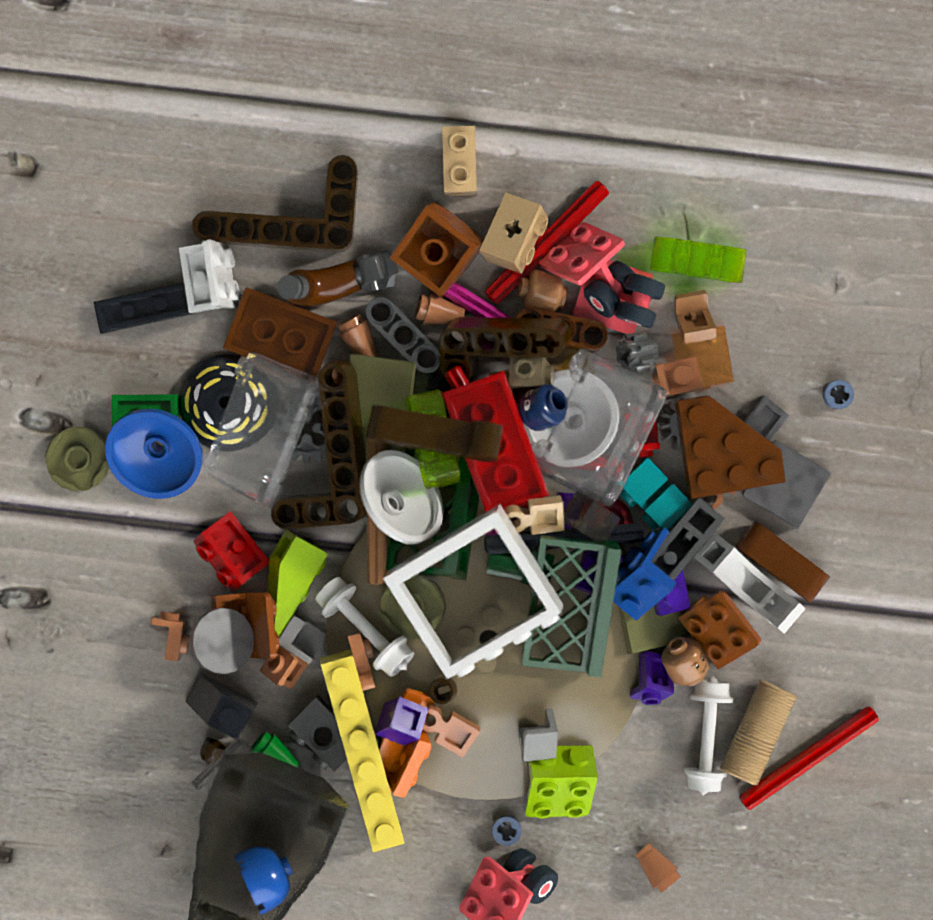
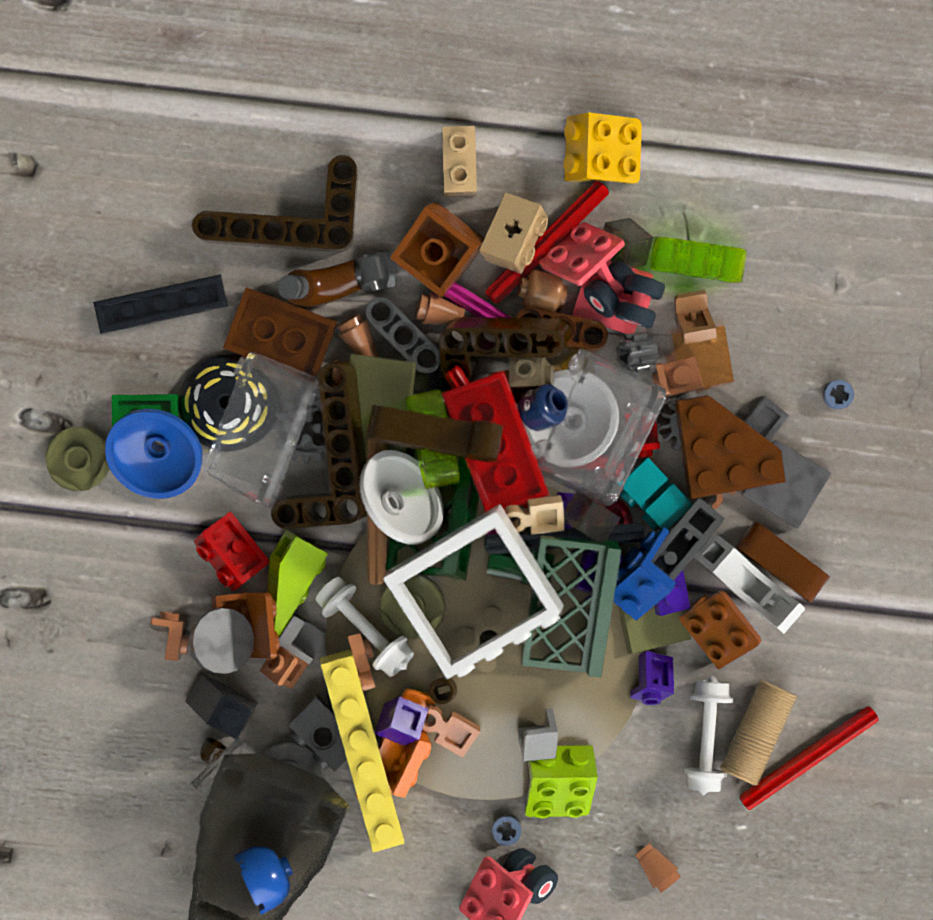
(209, 276): white bracket -> none
(273, 747): green cone -> none
(602, 148): none -> yellow bracket
(636, 240): none -> clear smoke panel
(685, 661): medium nougat head -> none

